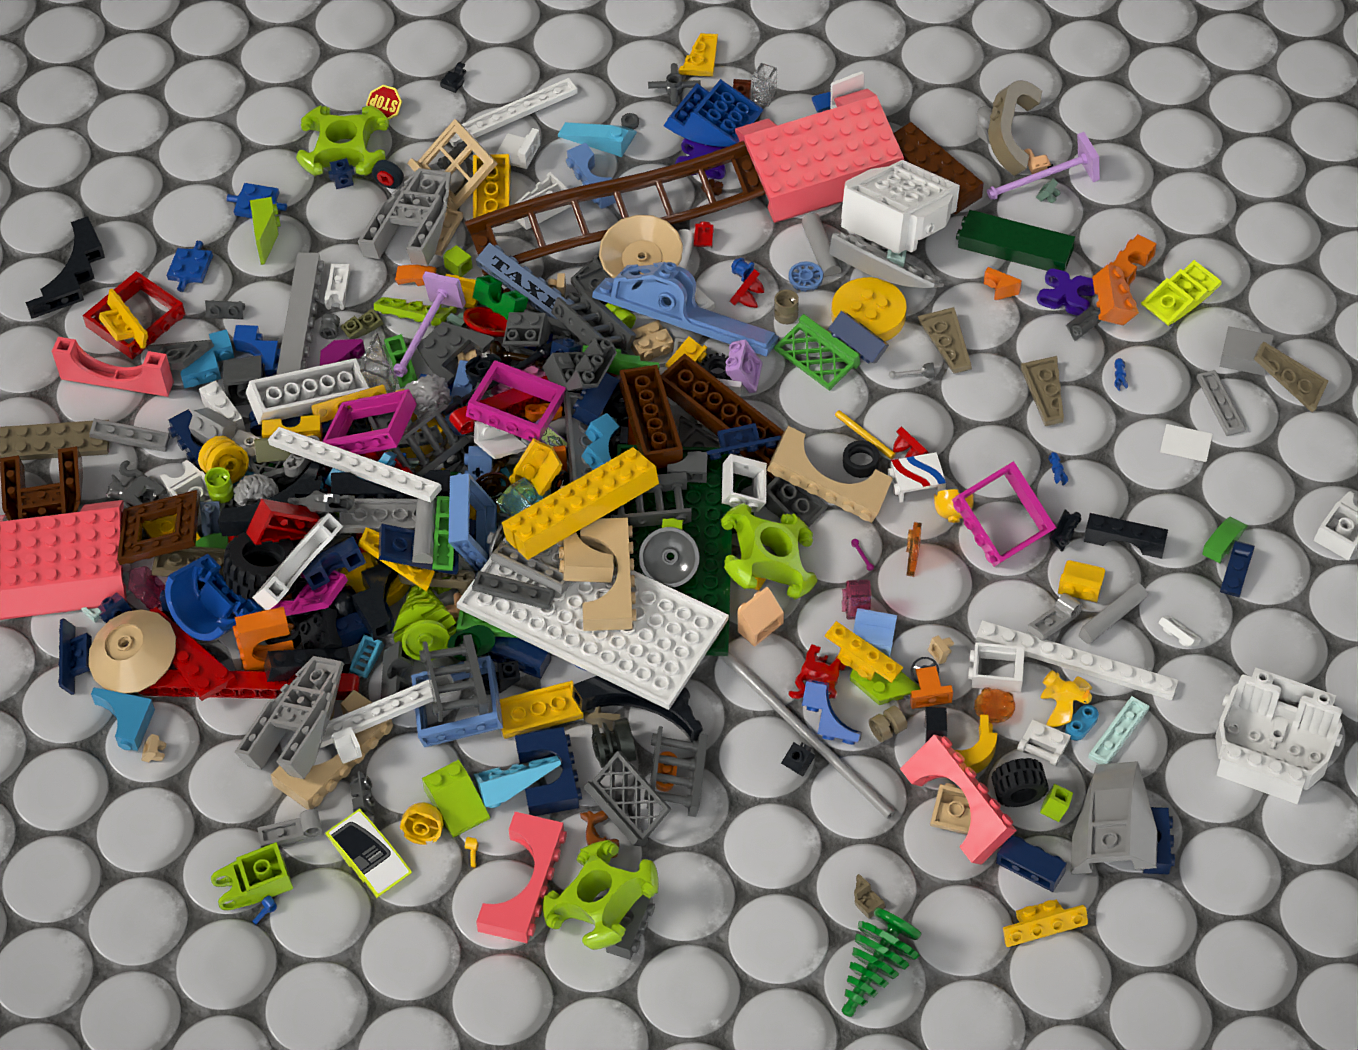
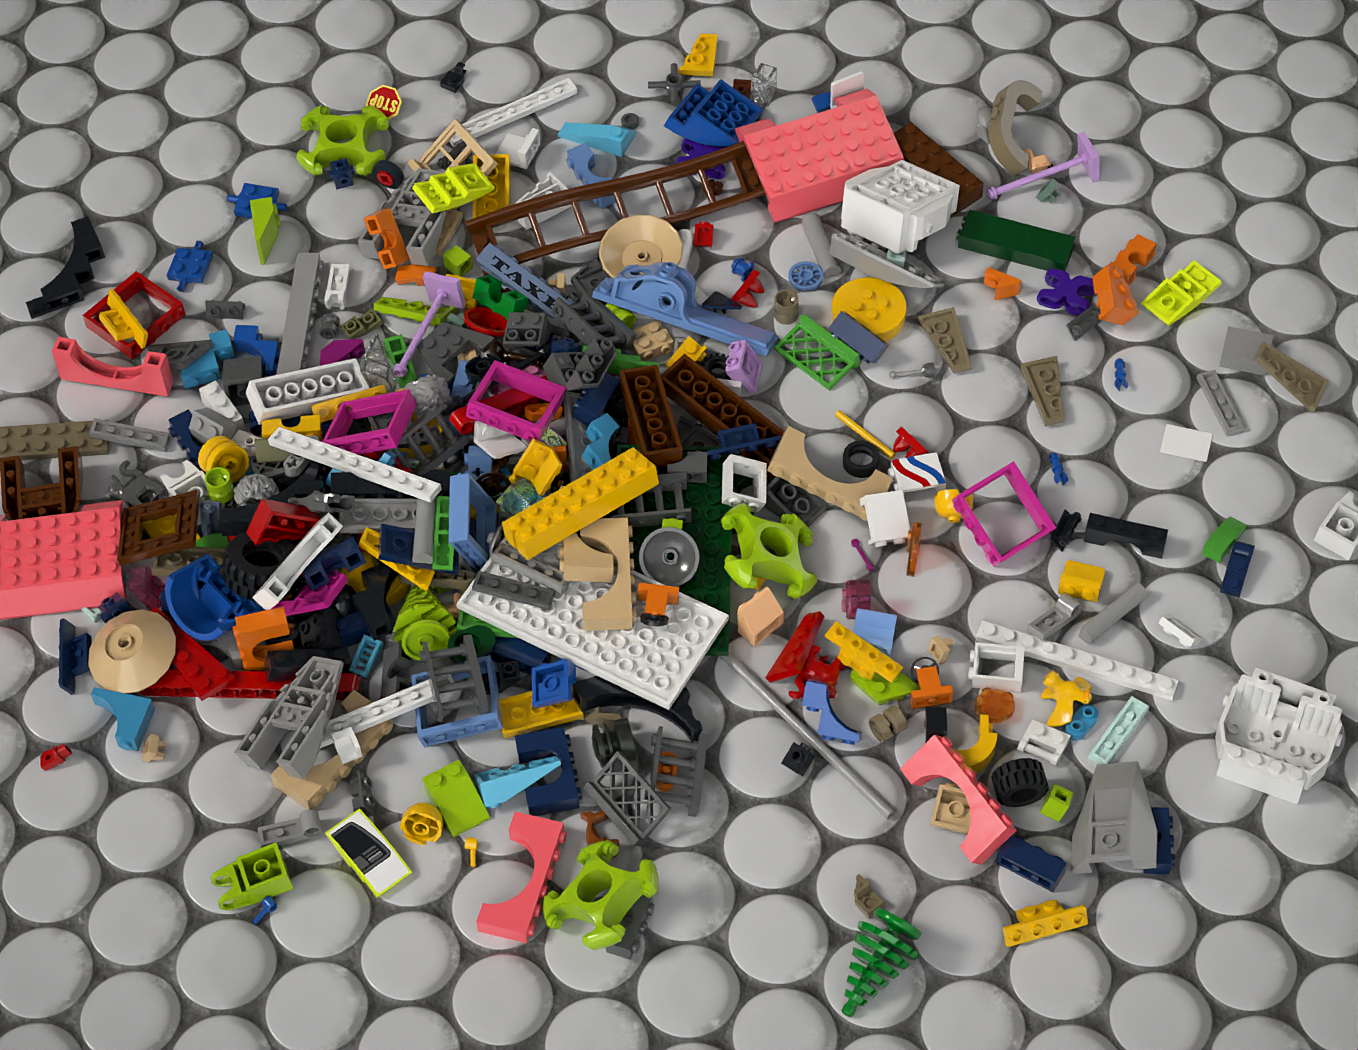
(54, 757): none -> red piece
(394, 249): none -> orange arch
(453, 188): none -> neon yellow slope
(553, 683): none -> blue plate
(656, 600): none -> orange piece
(720, 301): none -> piece
(797, 649): none -> red wing
(886, 517): none -> white panel

